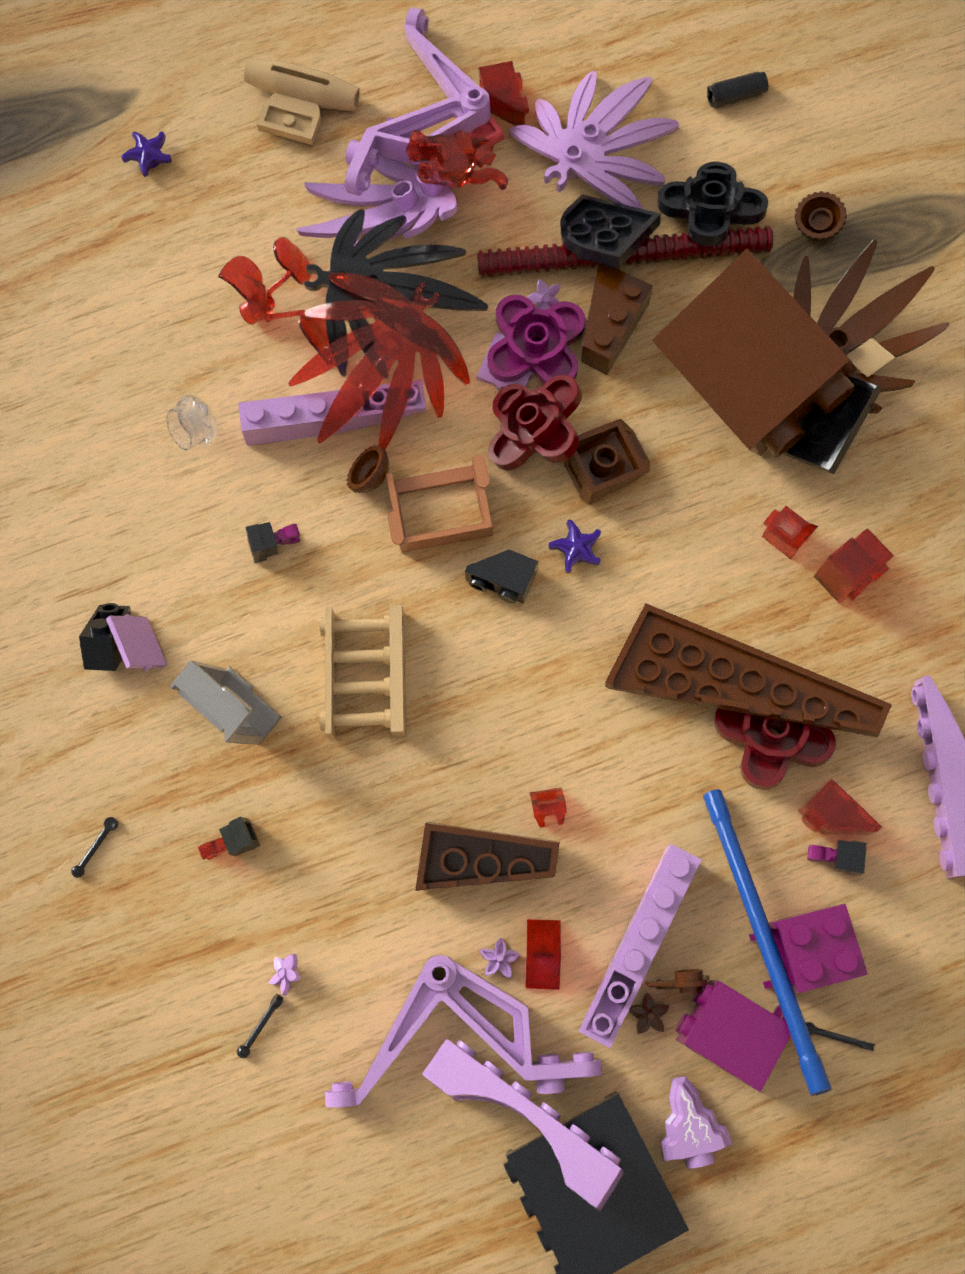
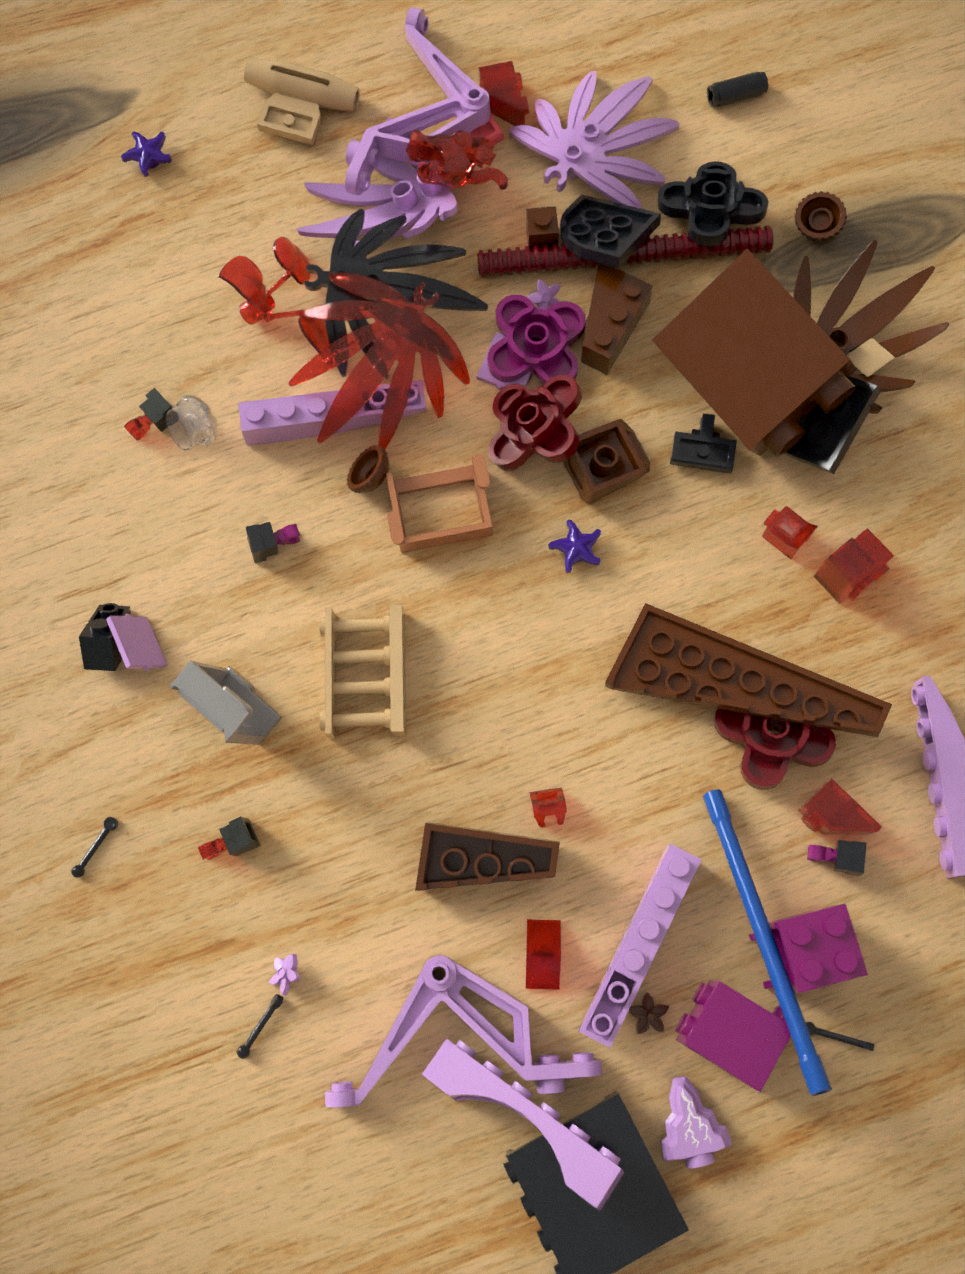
(155, 412): none -> pearl dark grey piece
(499, 959): lavender plant -> none
(504, 573): black slope -> none
(542, 226): none -> reddish brown brick
(687, 980): reddish brown plate -> none
(703, 448): none -> black hinge

